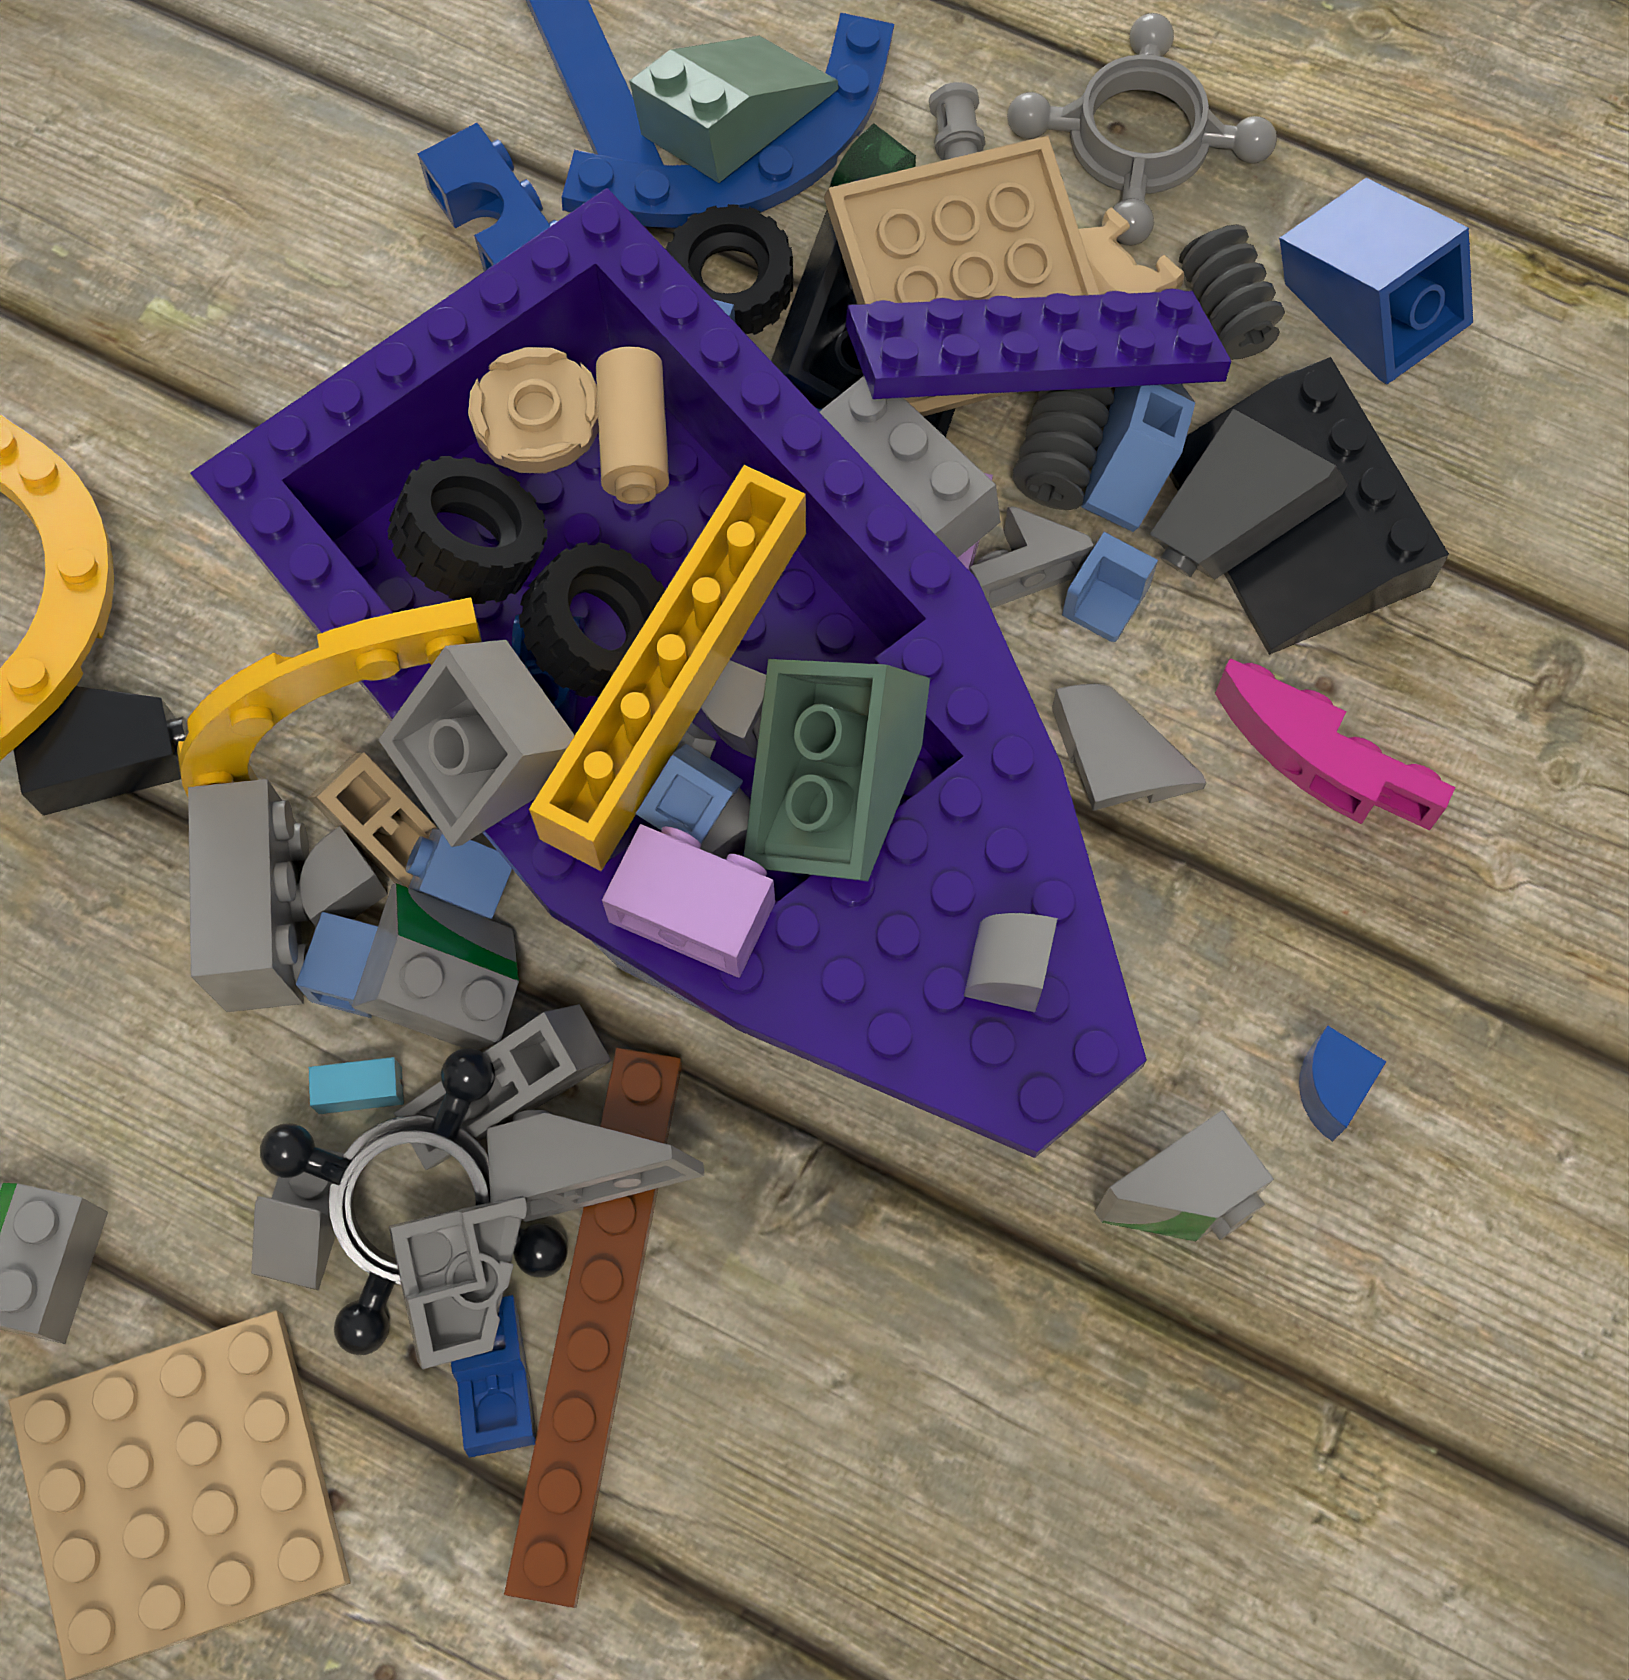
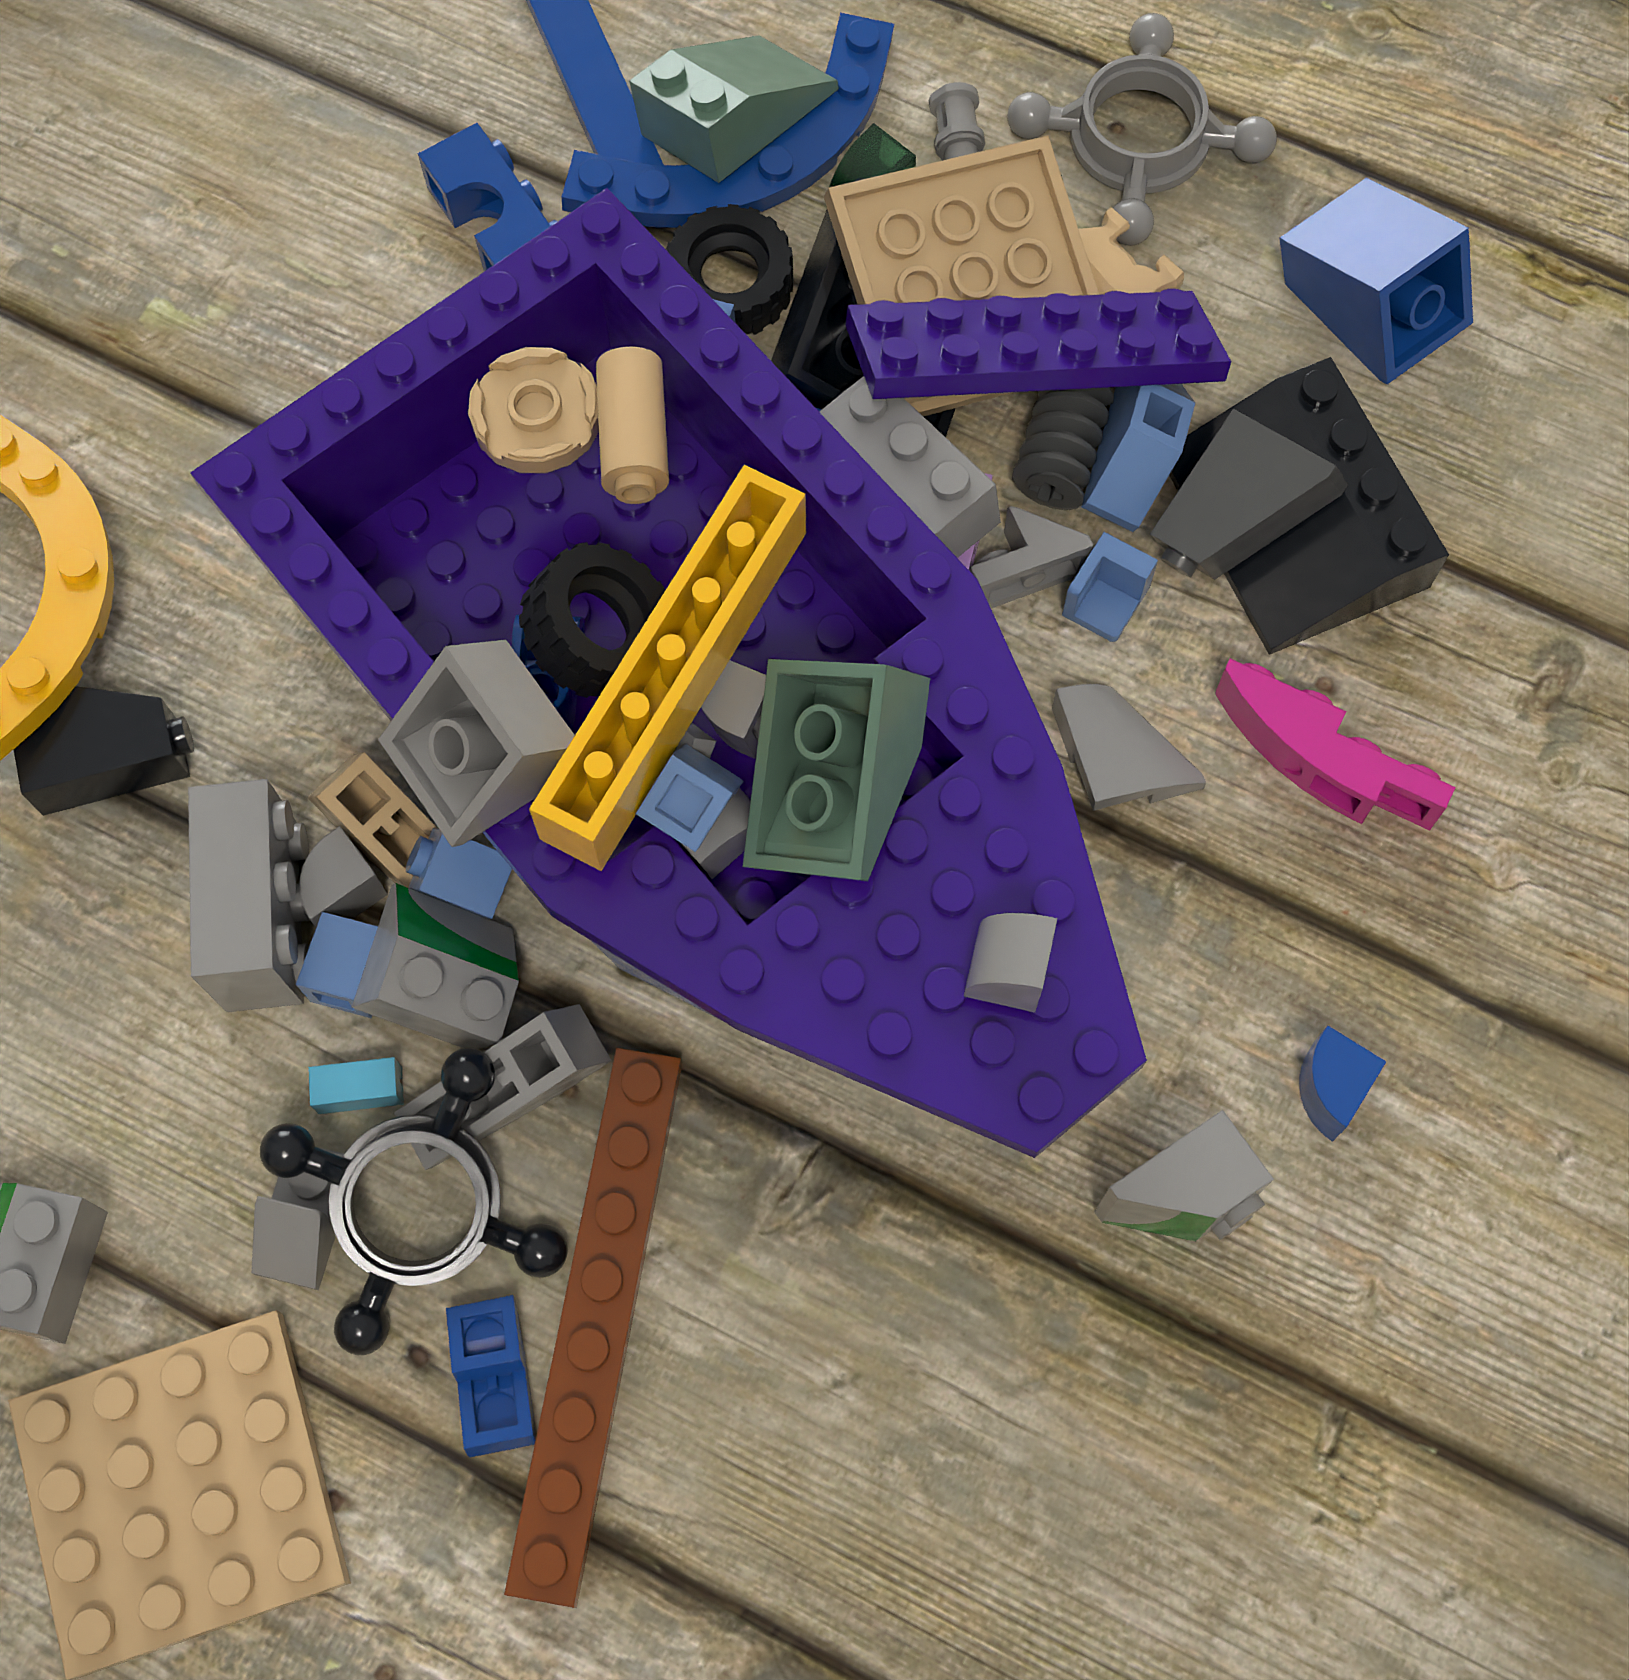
(259, 696): yellow plate -> none
(449, 562): black tyre -> none
(456, 1276): light grey slope -> none
(576, 1164): light grey slope -> none
(690, 898): lavender brick -> none
(1233, 290): dark grey piece -> none

